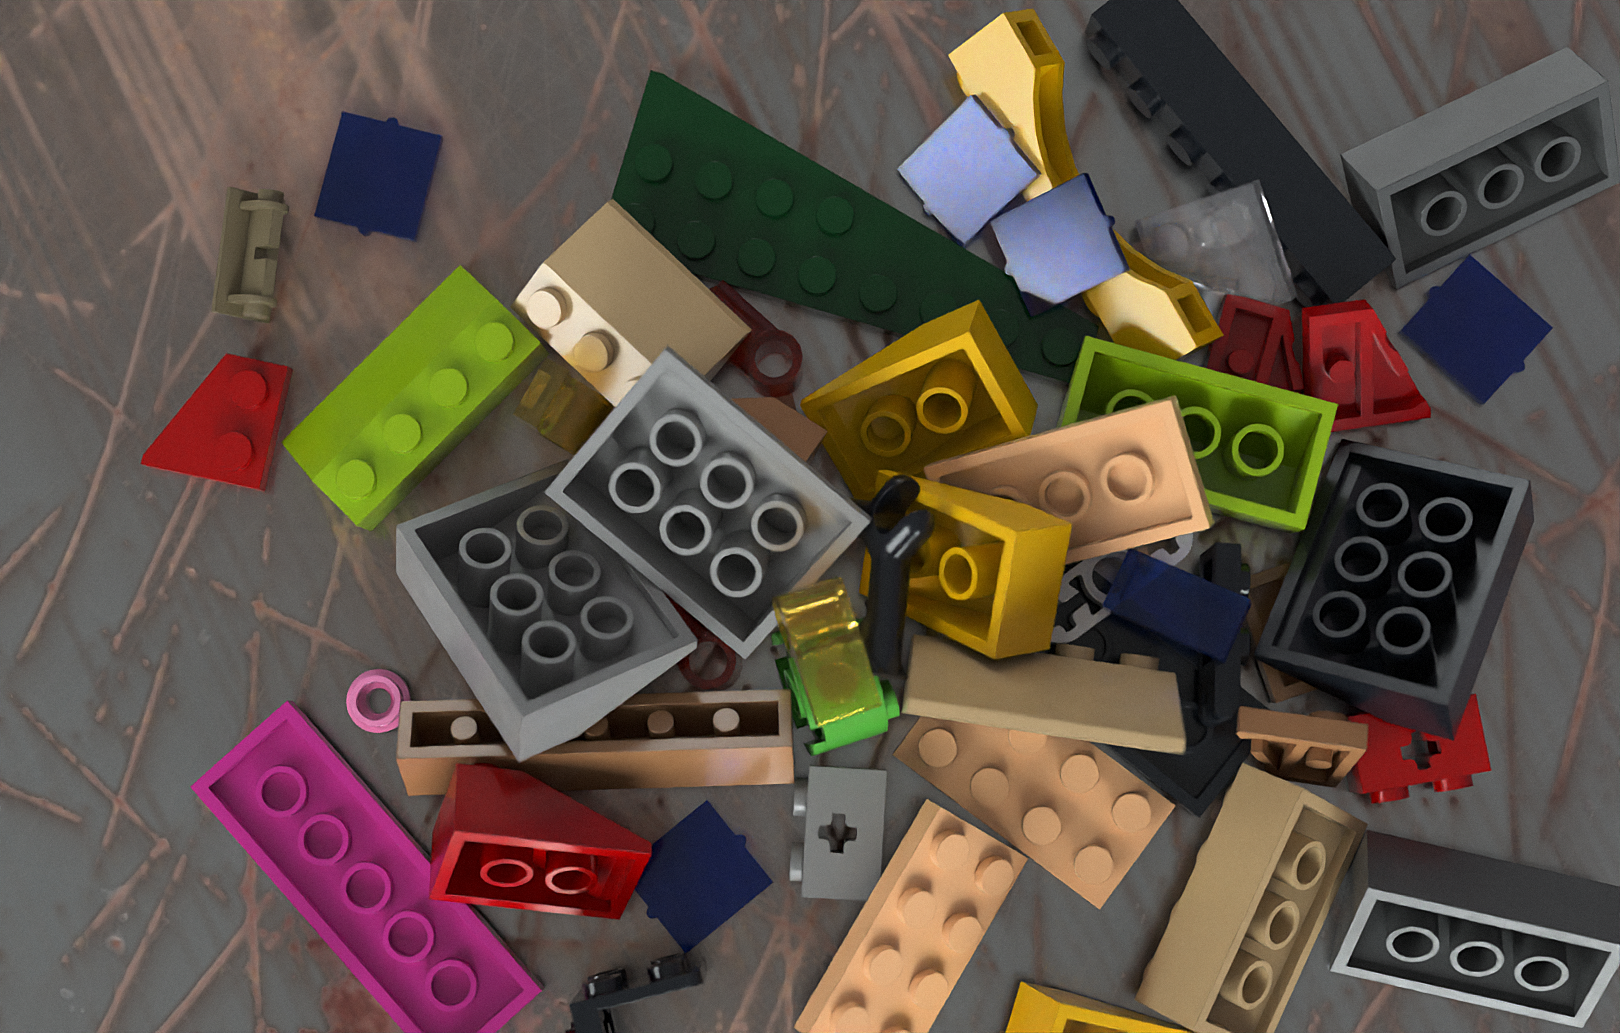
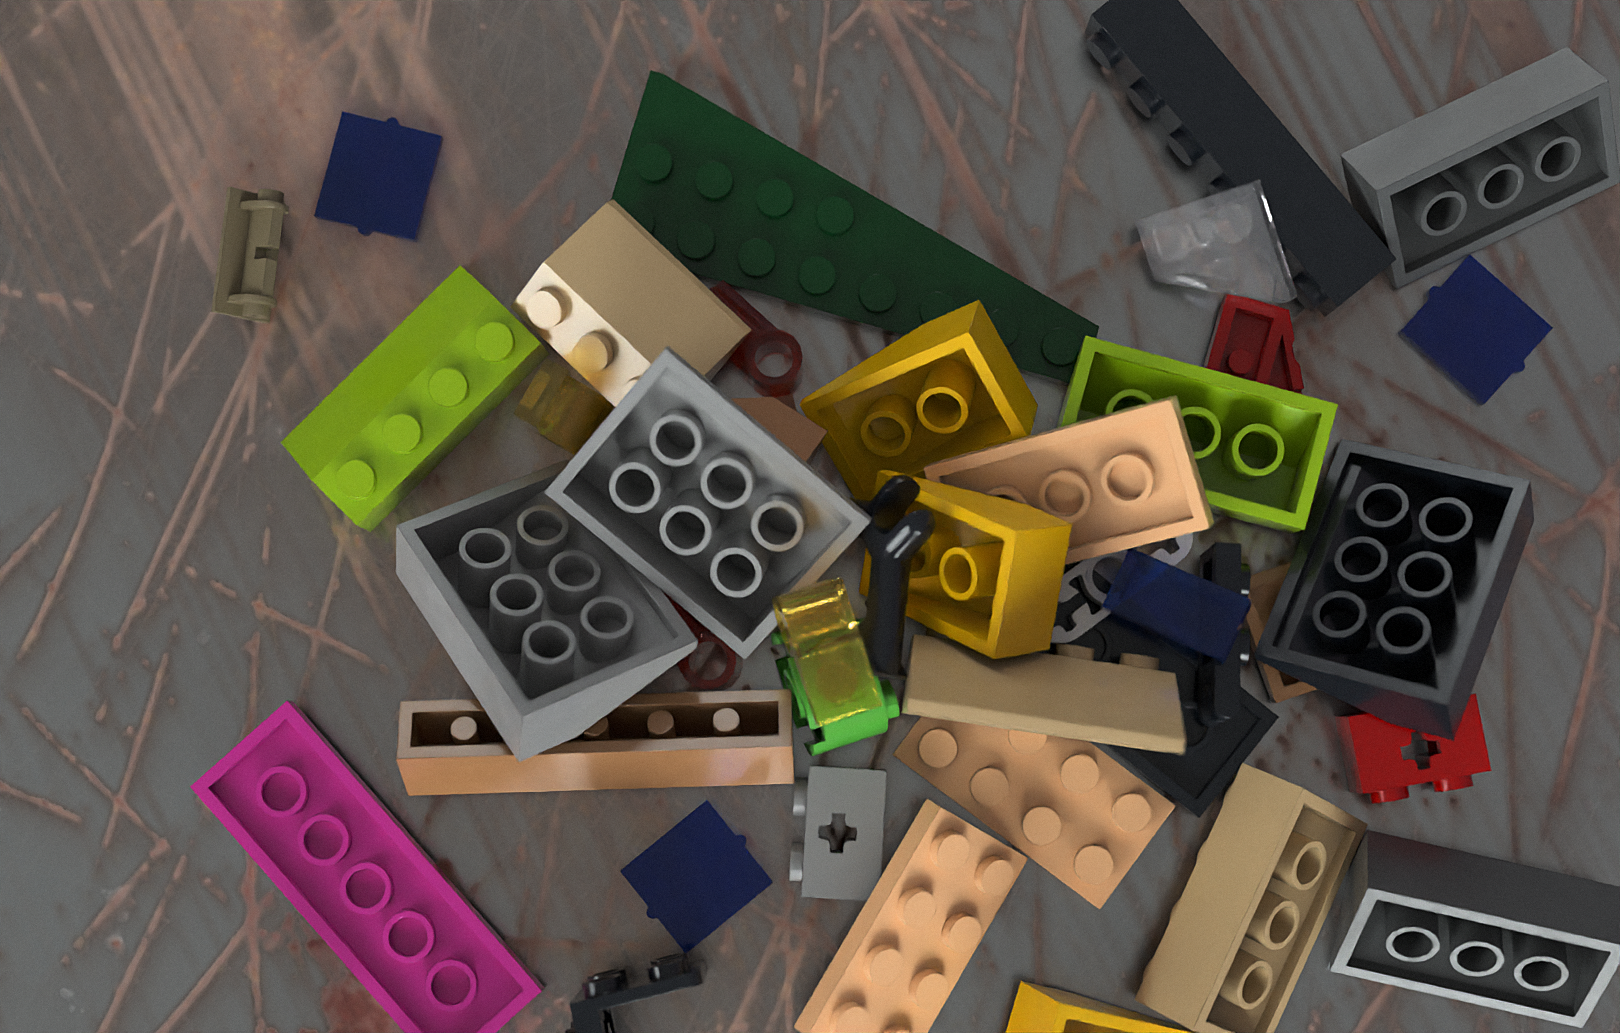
(227, 425): red wing -> none
(359, 697): bright pink plate -> none
(530, 848): red slope -> none
(968, 170): clear blue piece -> none
(1021, 83): yellow arch -> none
(1059, 244): clear blue piece -> none
(1303, 747): medium nougat wing -> none
(1357, 367): red wing -> none

